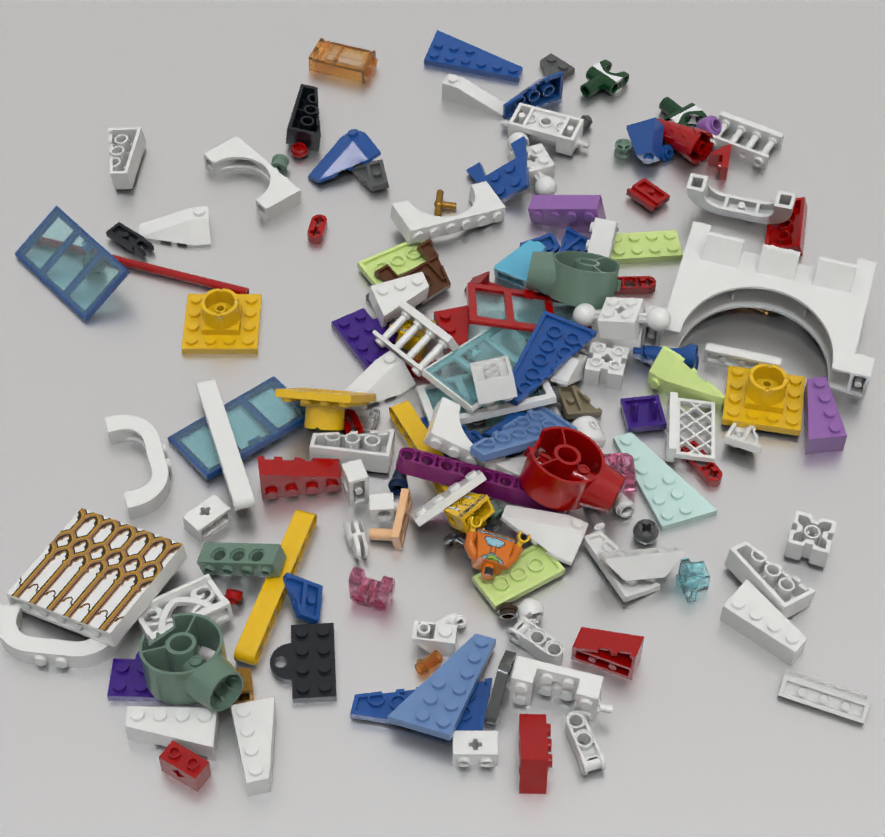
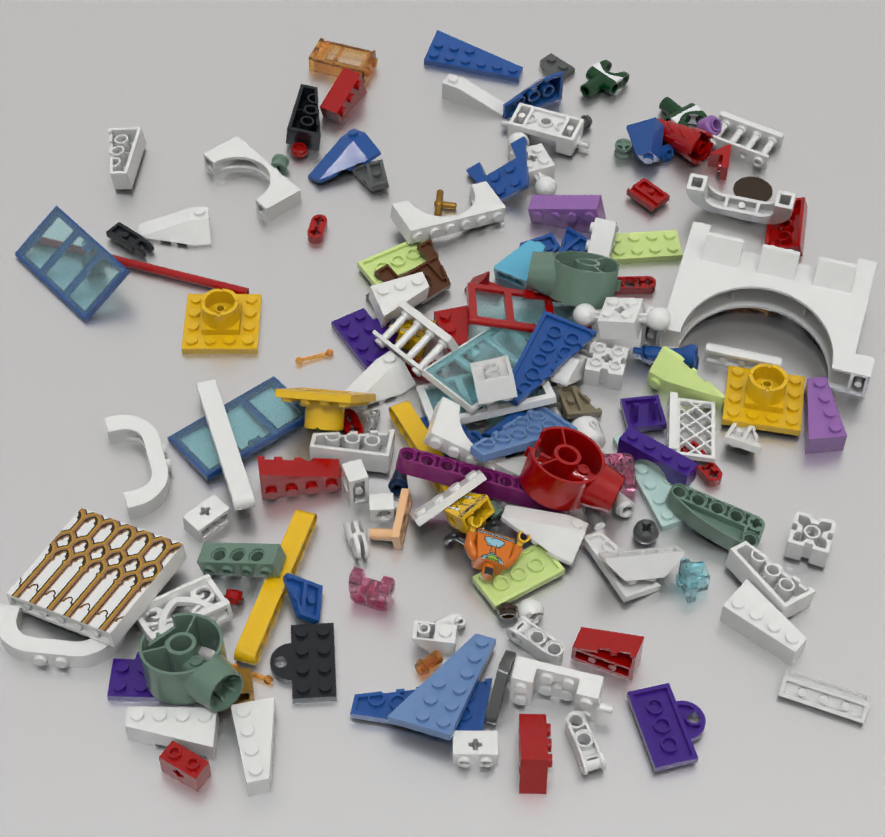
(267, 679): none -> clear orange hinge
(329, 353): none -> clear orange hinge
(343, 95): none -> red wedge
(666, 726): none -> dark purple plate
(673, 464): none -> dark purple arch
(715, 518): none -> sand green beam
(753, 188): none -> dark brown sticker

